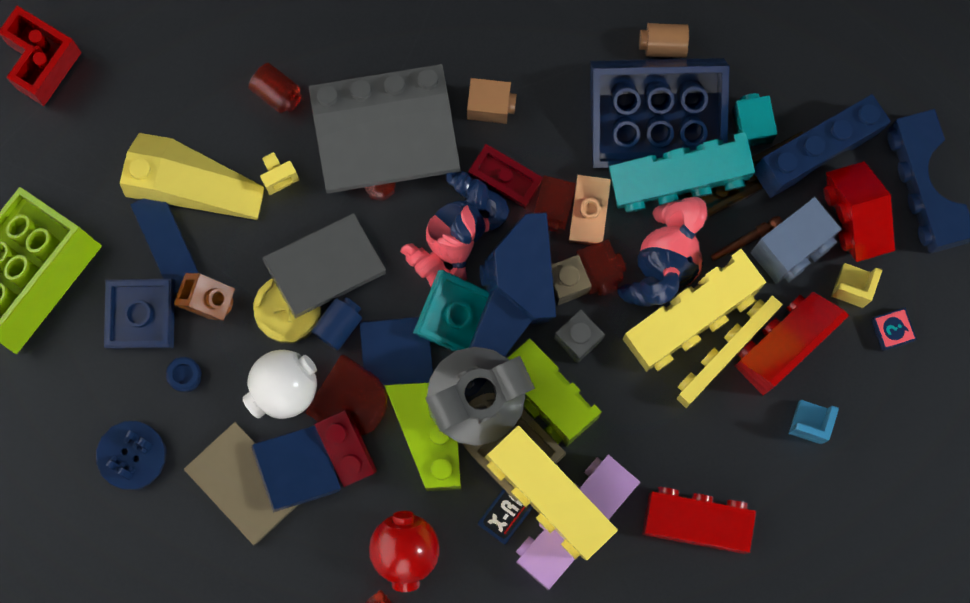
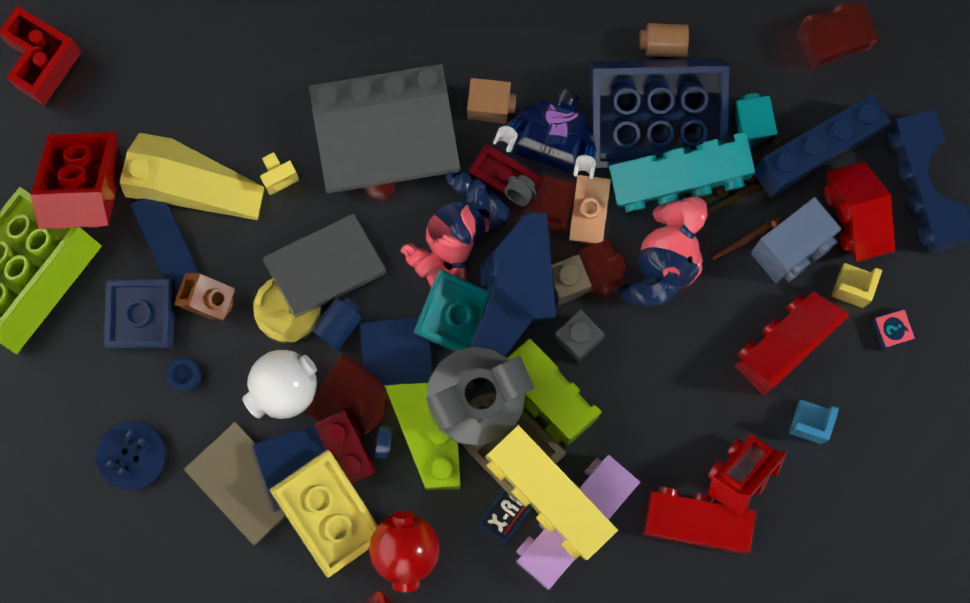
(77, 180): none -> red brick
(275, 88): clear red brick -> none
(326, 512): none -> light yellow tile
(383, 441): none -> dark blue tile
(520, 190): none -> dark grey plate
(552, 135): none -> torso
(694, 312): light yellow wedge -> none
(737, 339): light yellow plate -> none
(744, 473): none -> red window
(836, 34): none -> clear red brick

